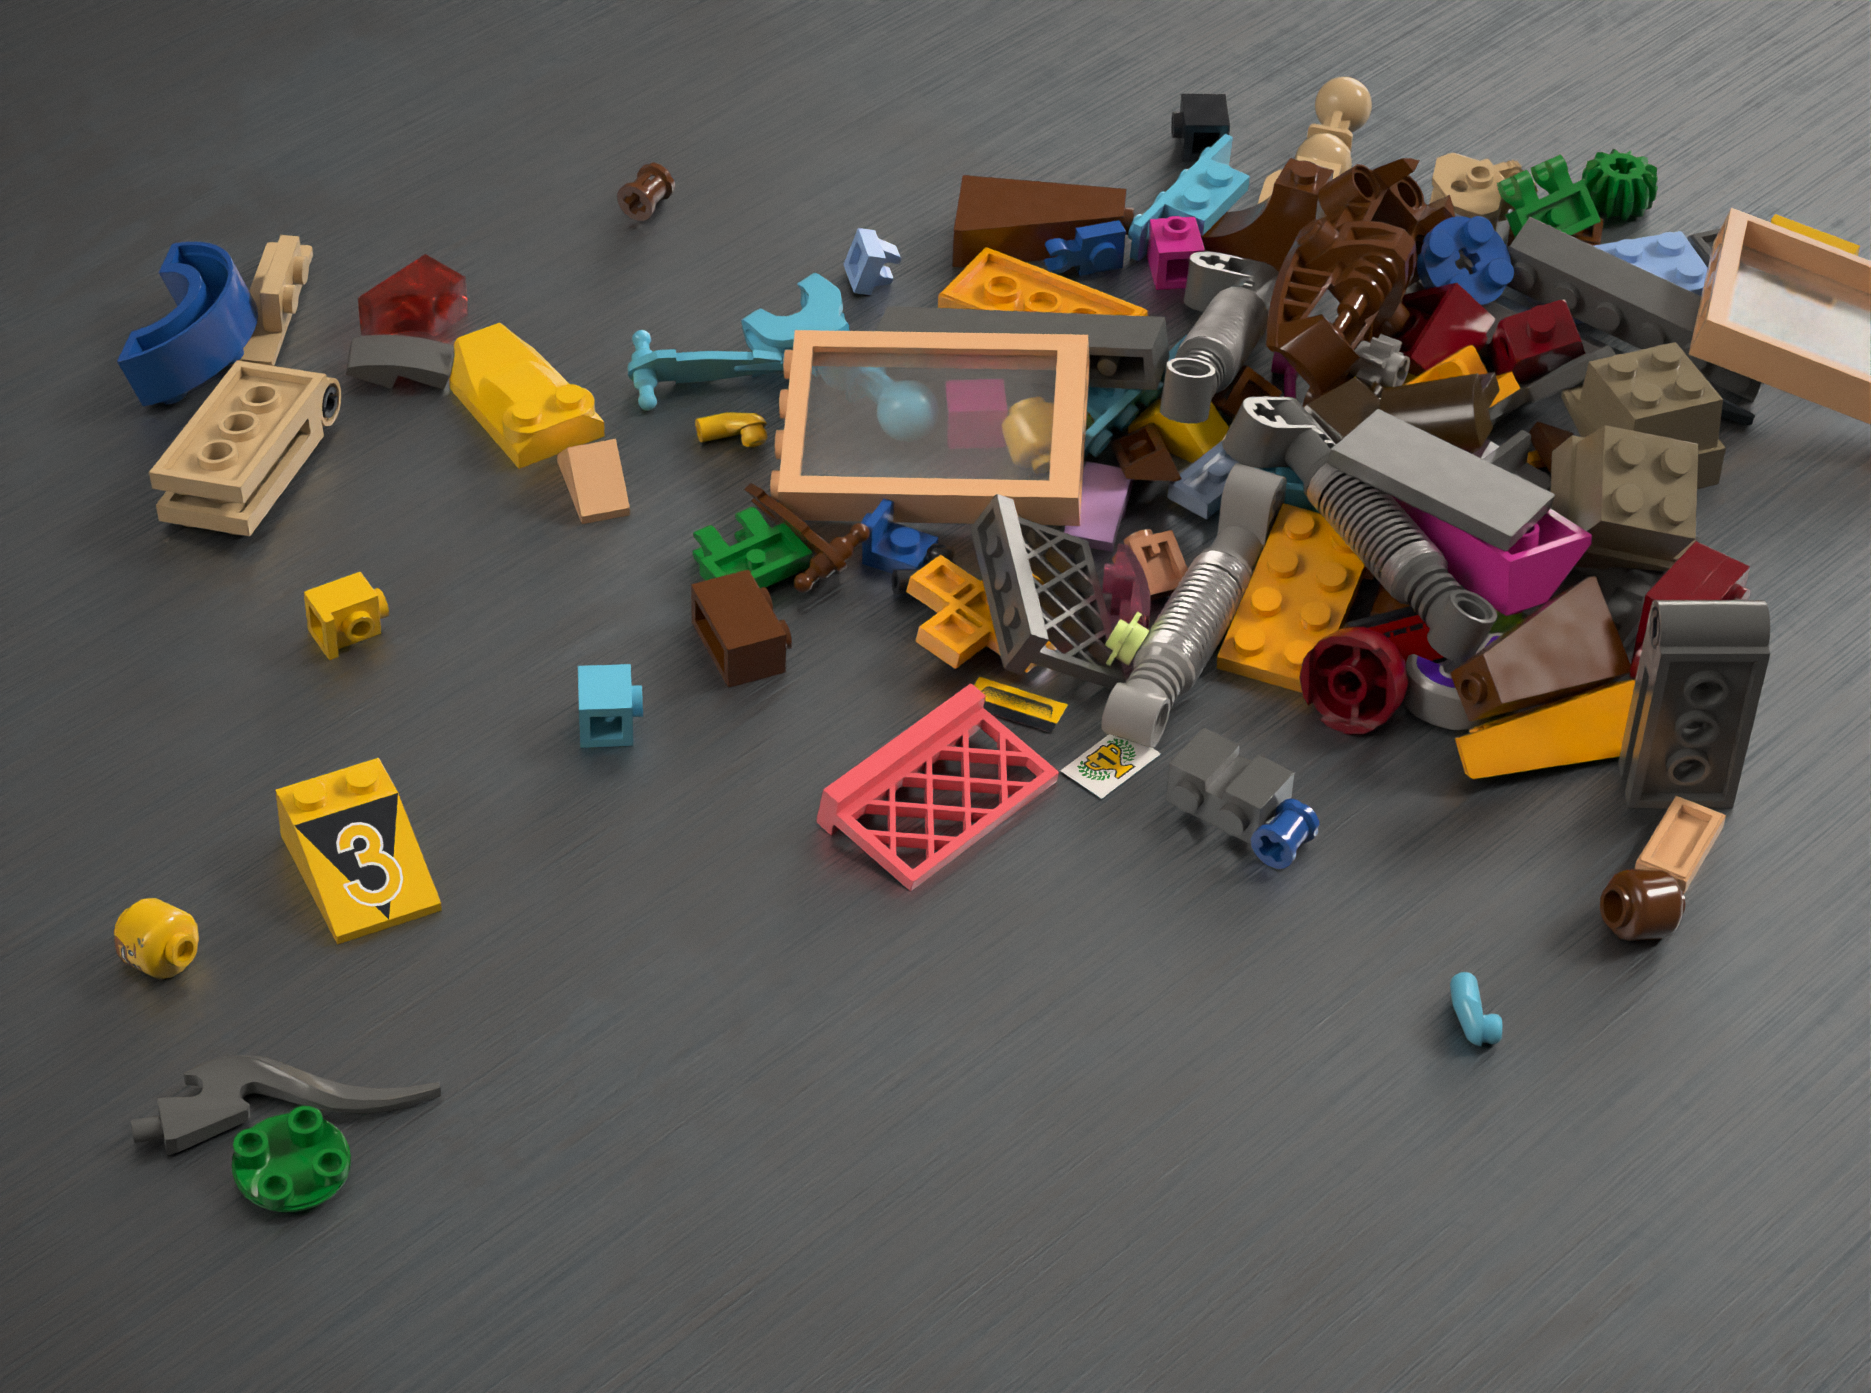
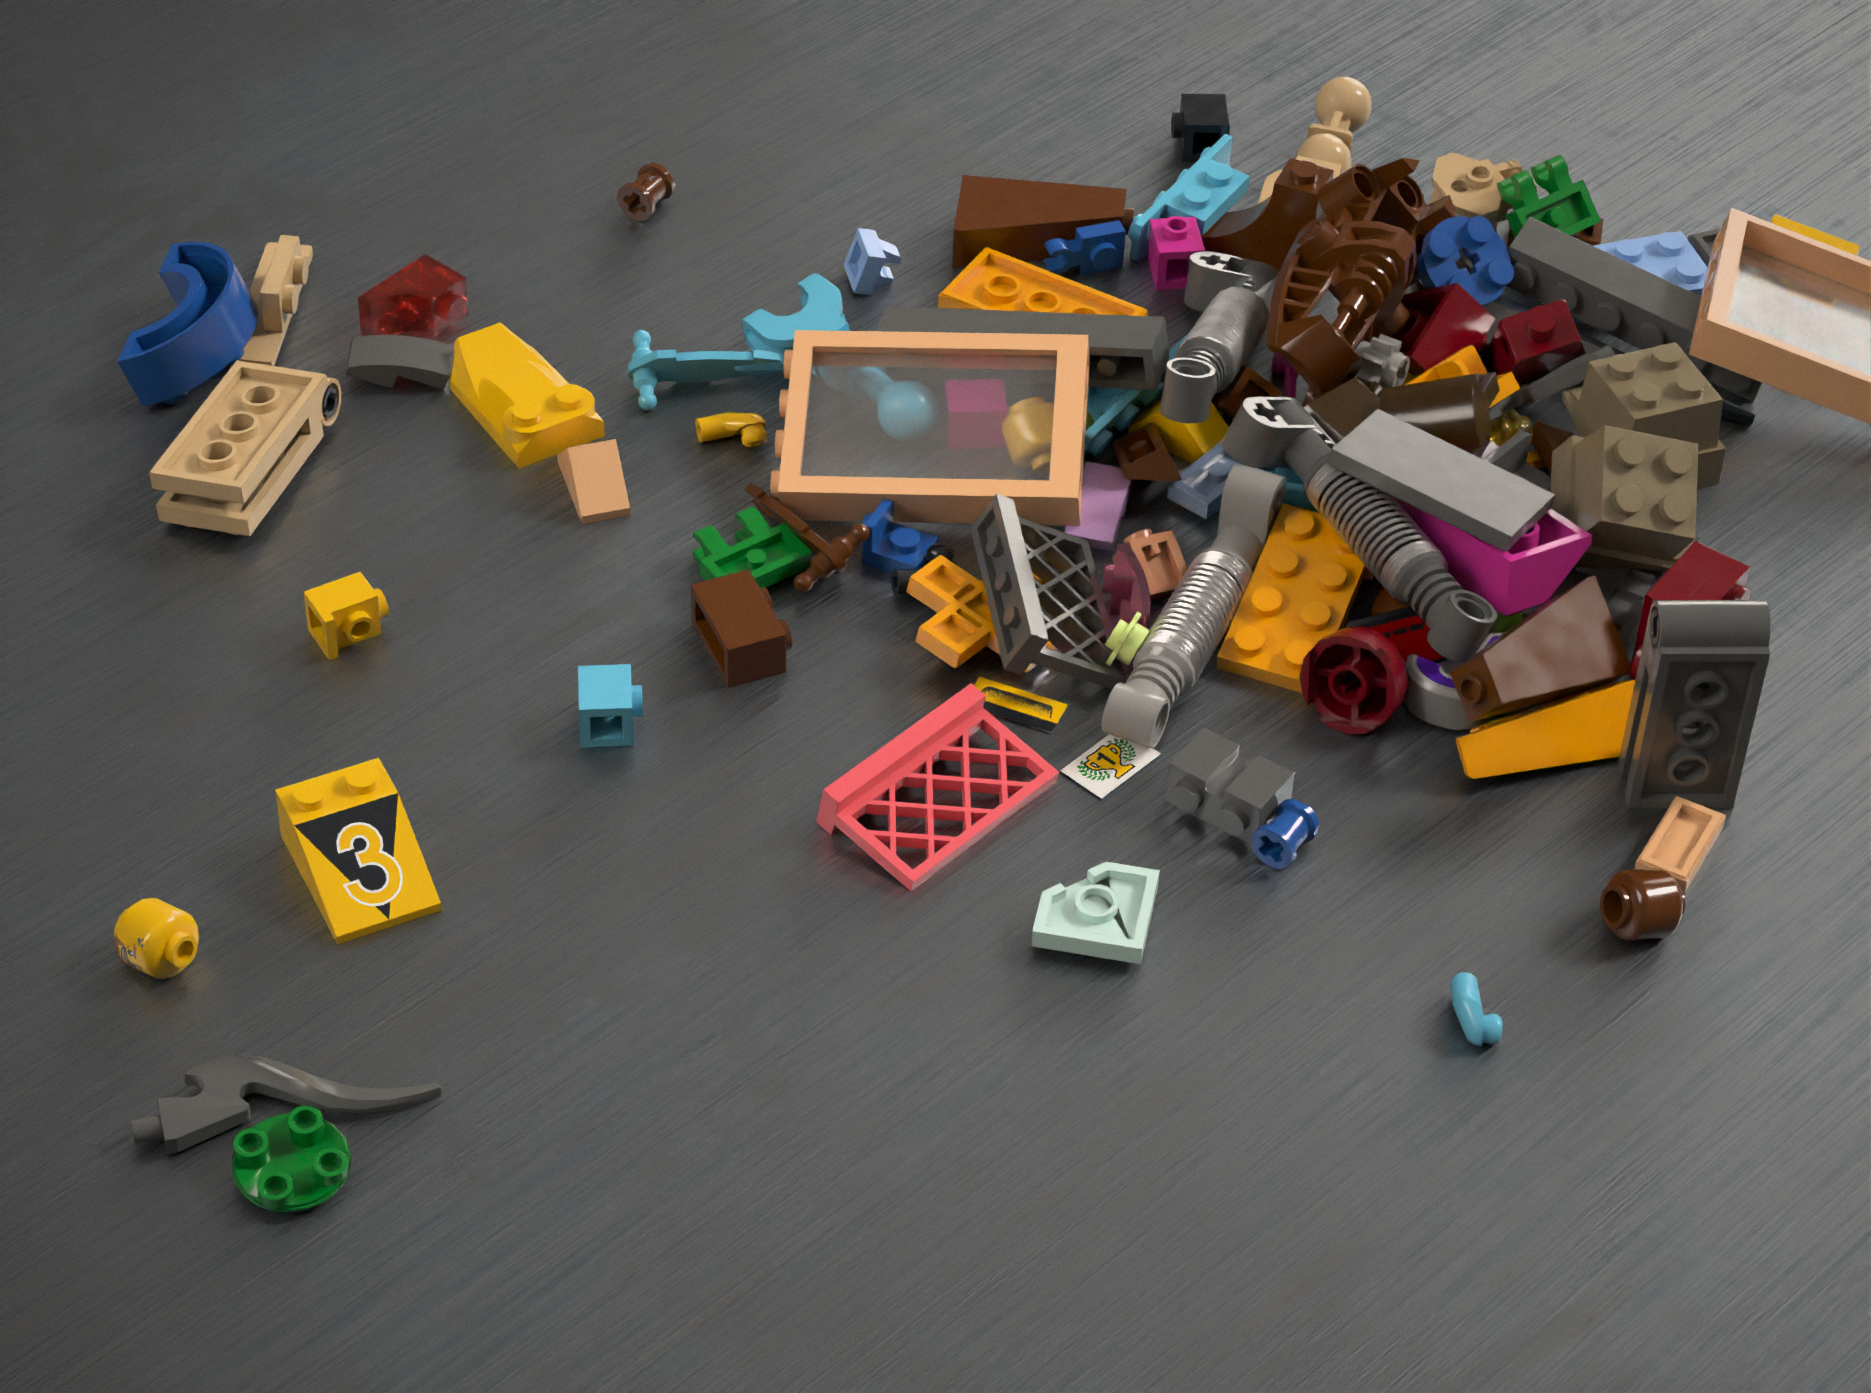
(1100, 914): none -> light aqua plate
(1509, 425): none -> clear yellow plate
(1621, 183): green gear -> none

